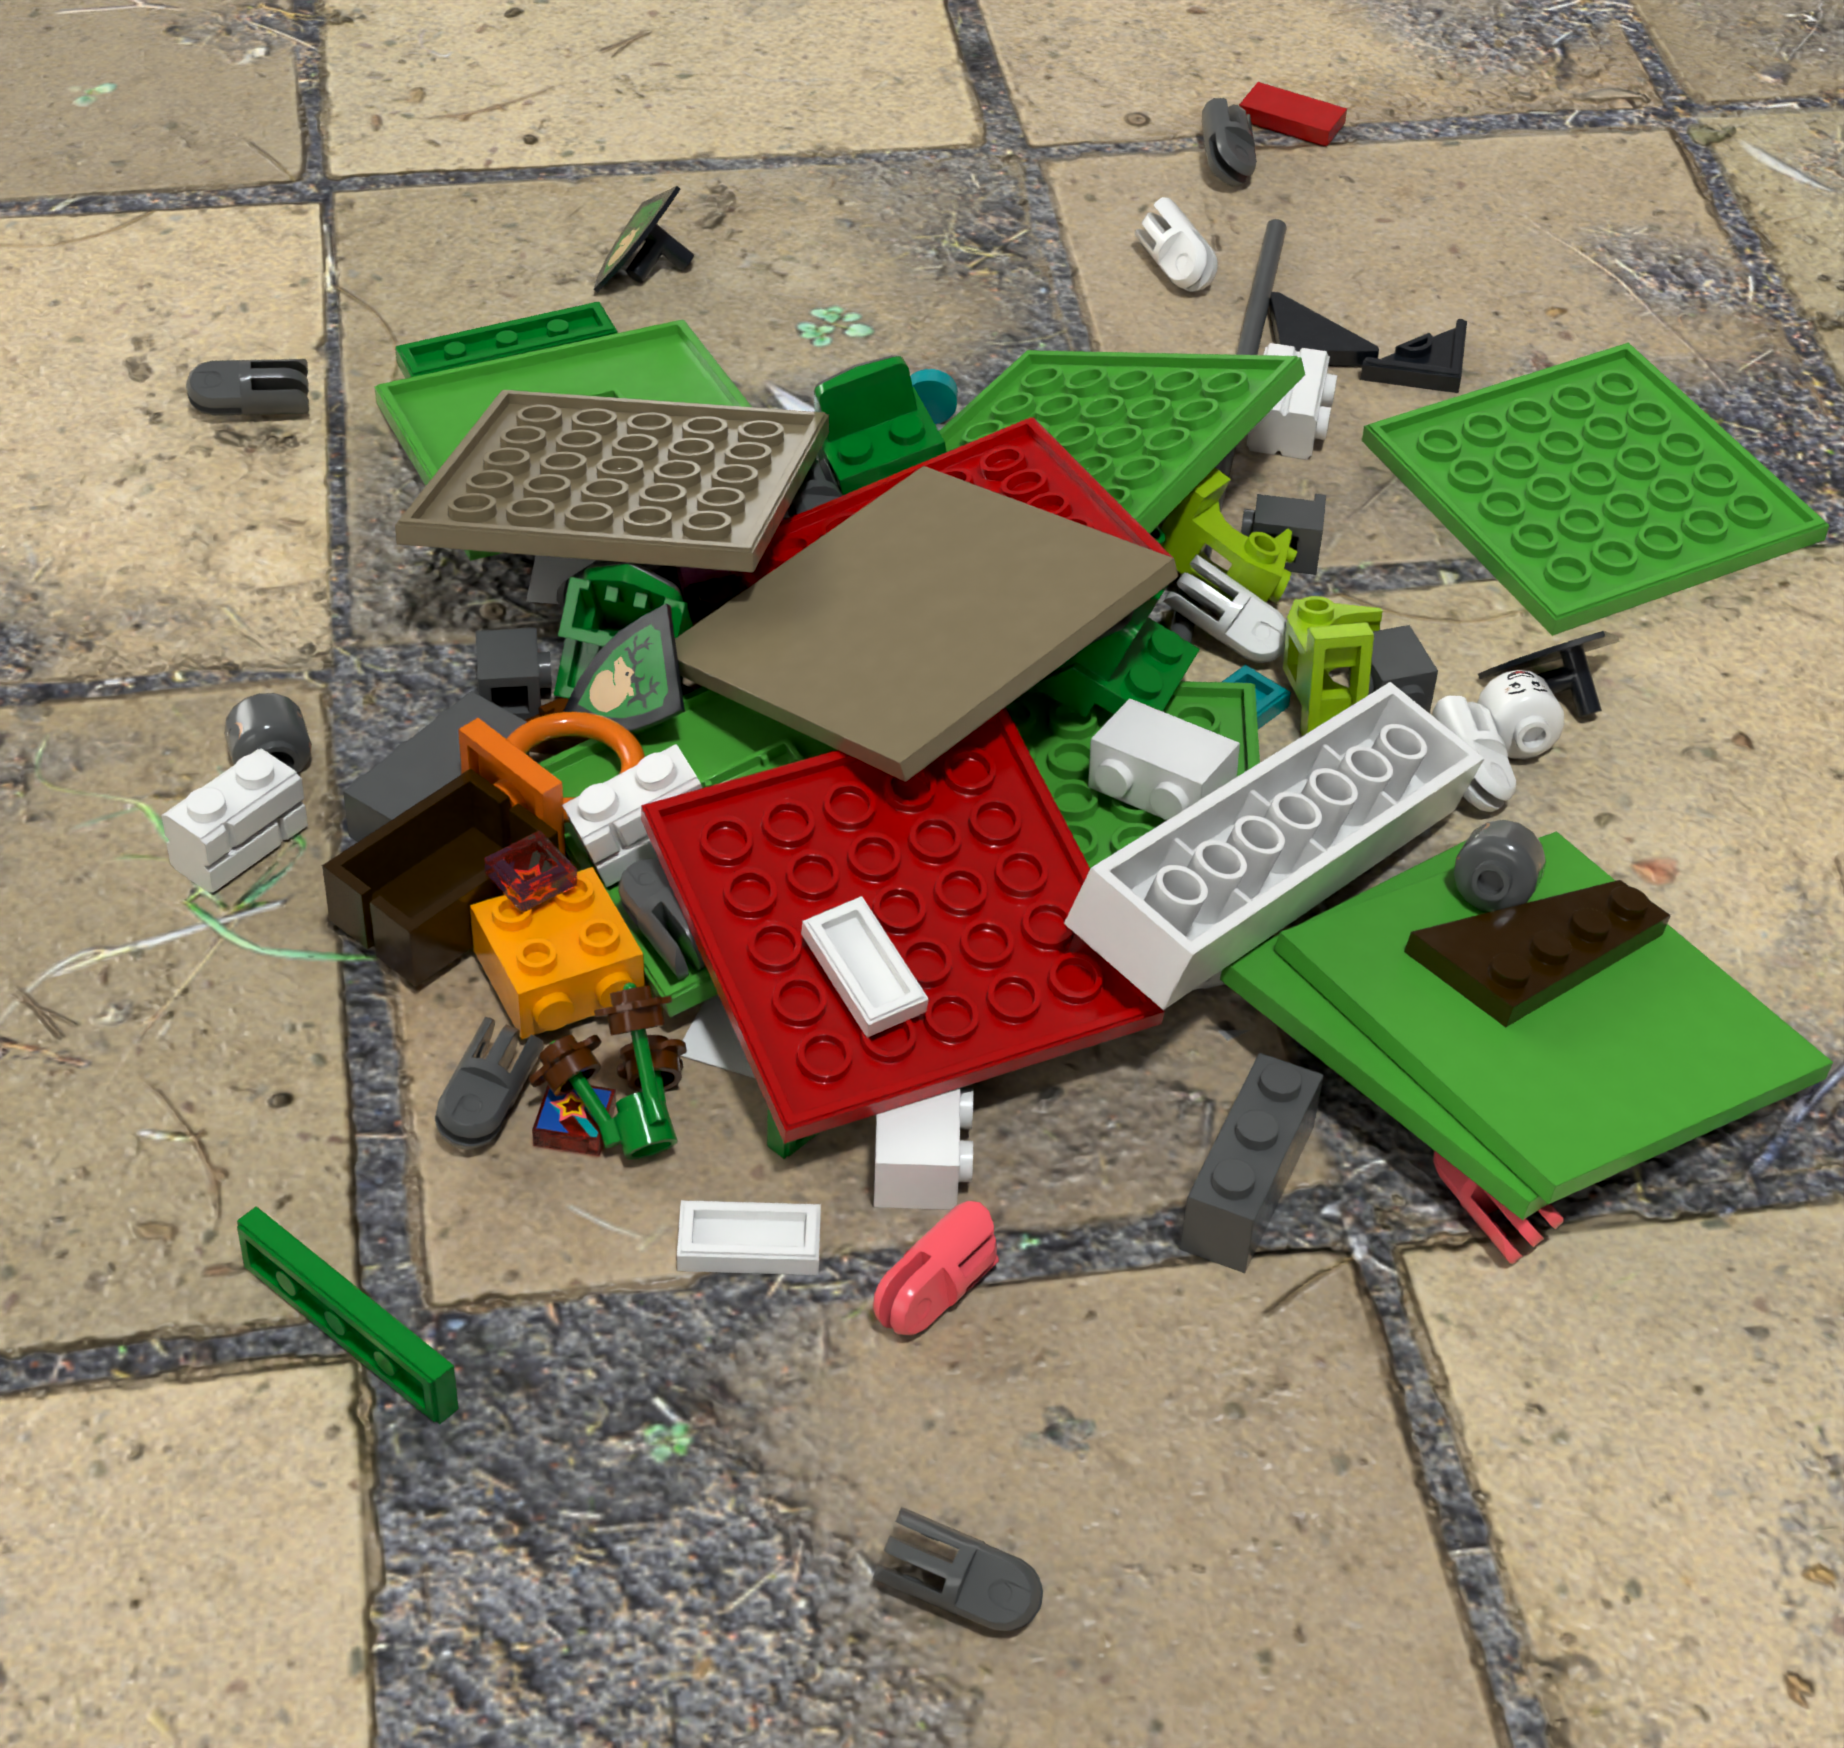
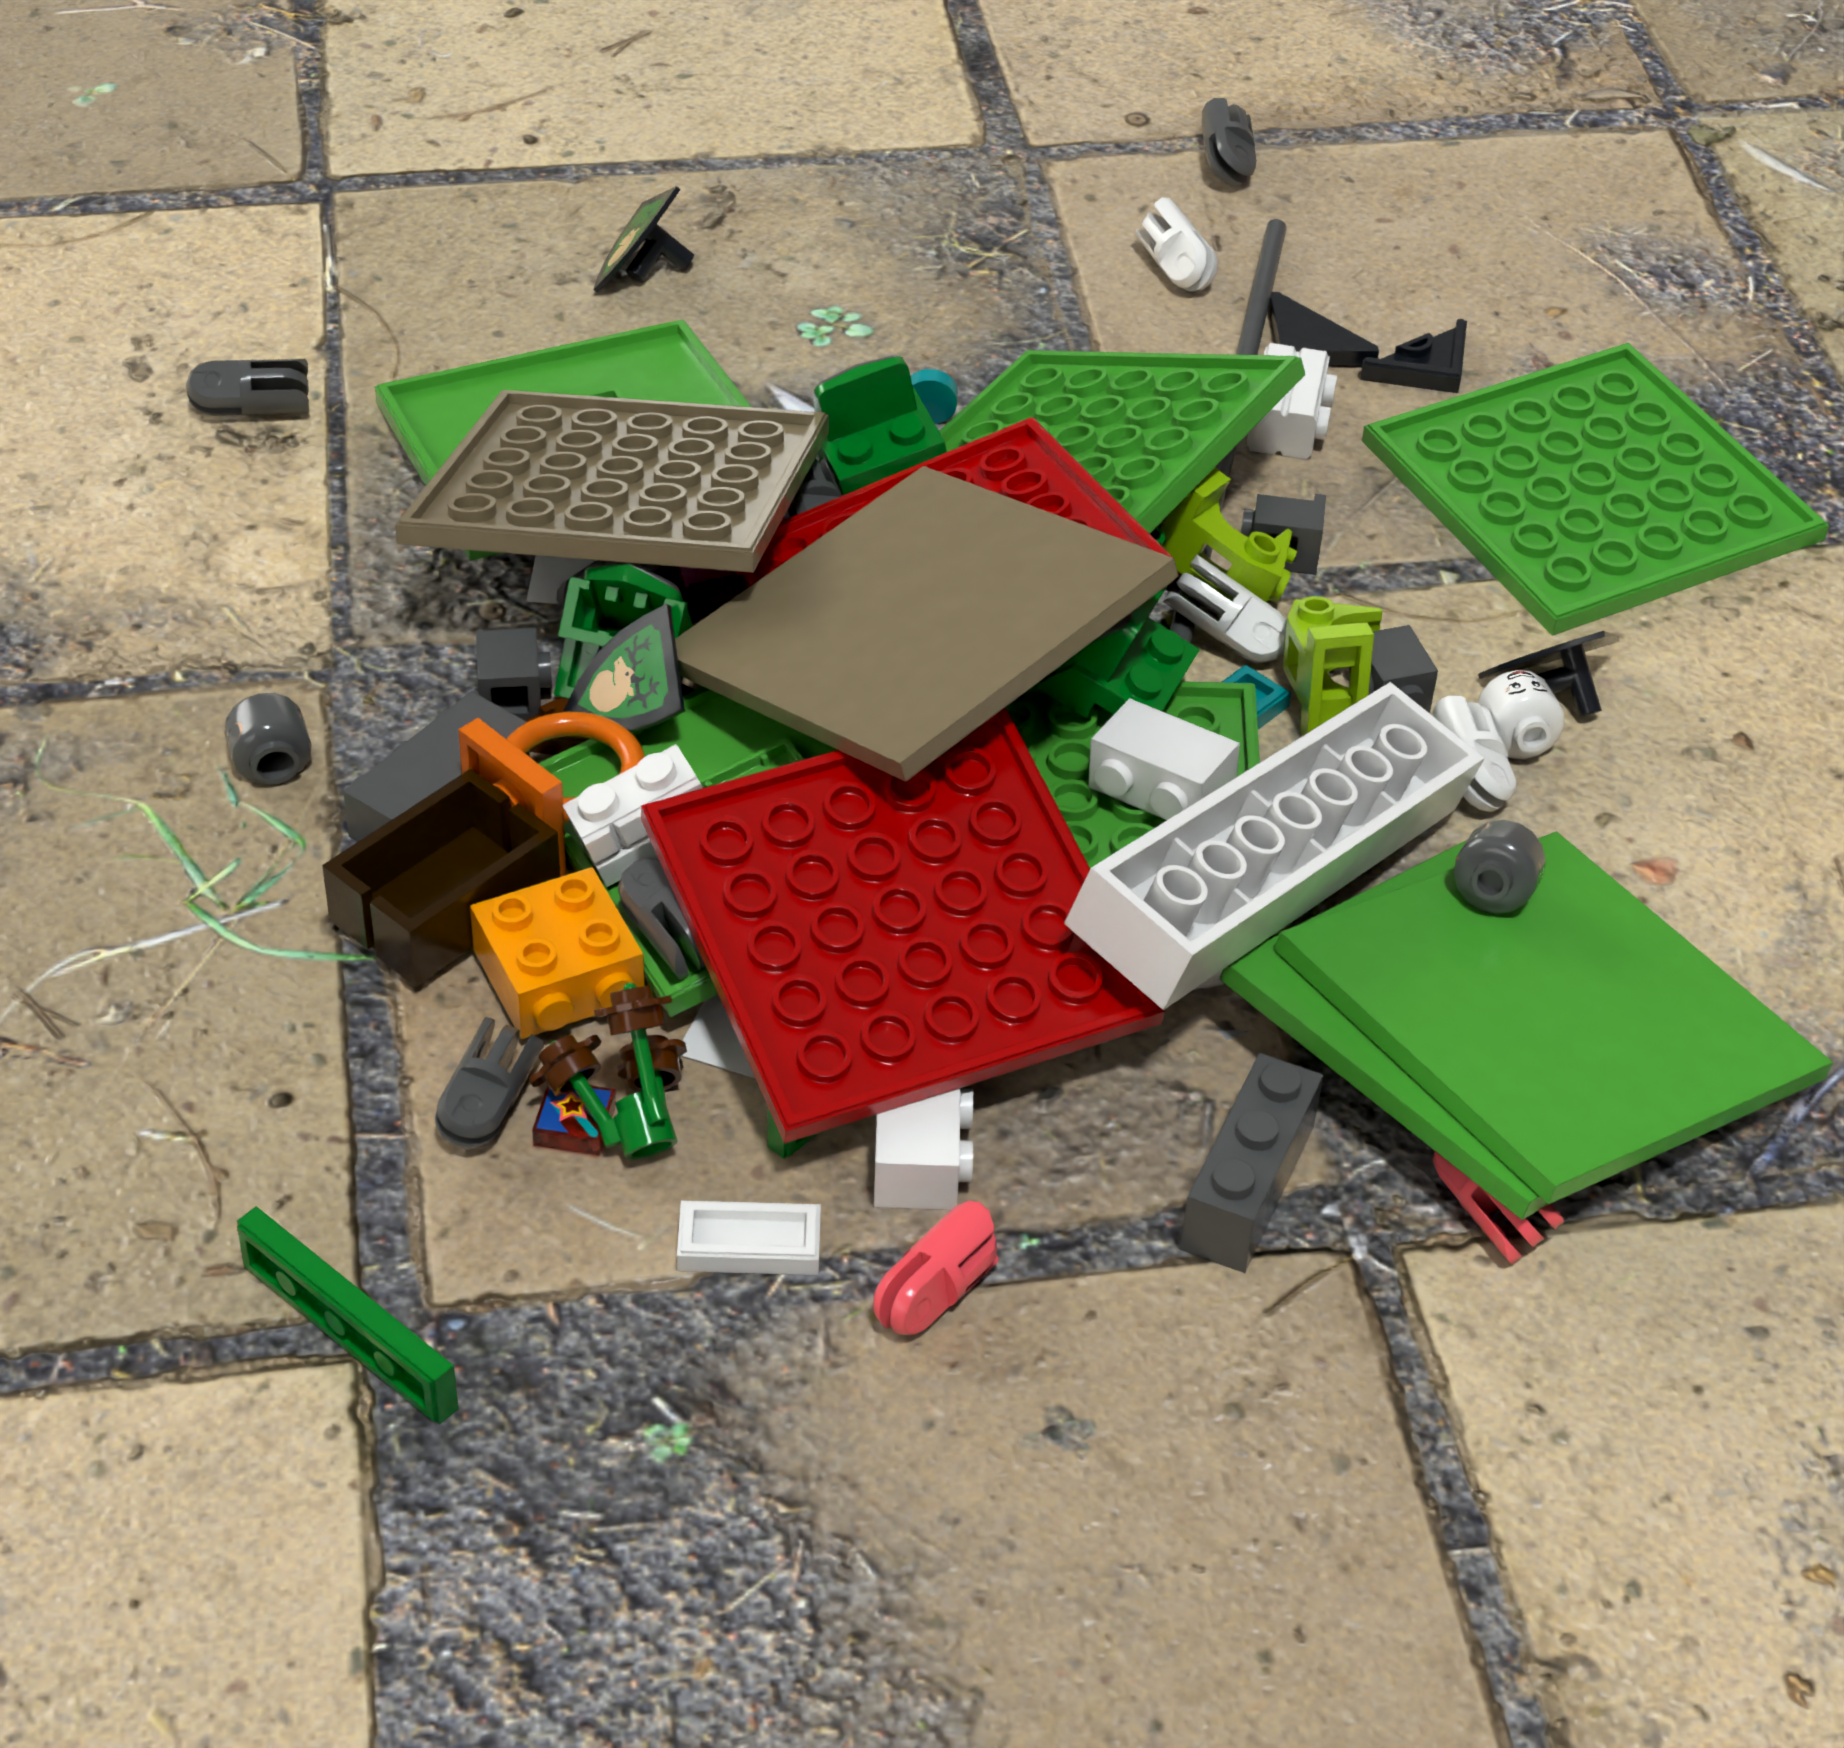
(235, 820): white brick -> none
(504, 339): green tile -> none
(531, 871): clear red tile -> none
(864, 966): white tile -> none
(979, 1583): dark grey arm -> none
(1293, 114): red tile -> none
(1538, 949): dark brown wing -> none

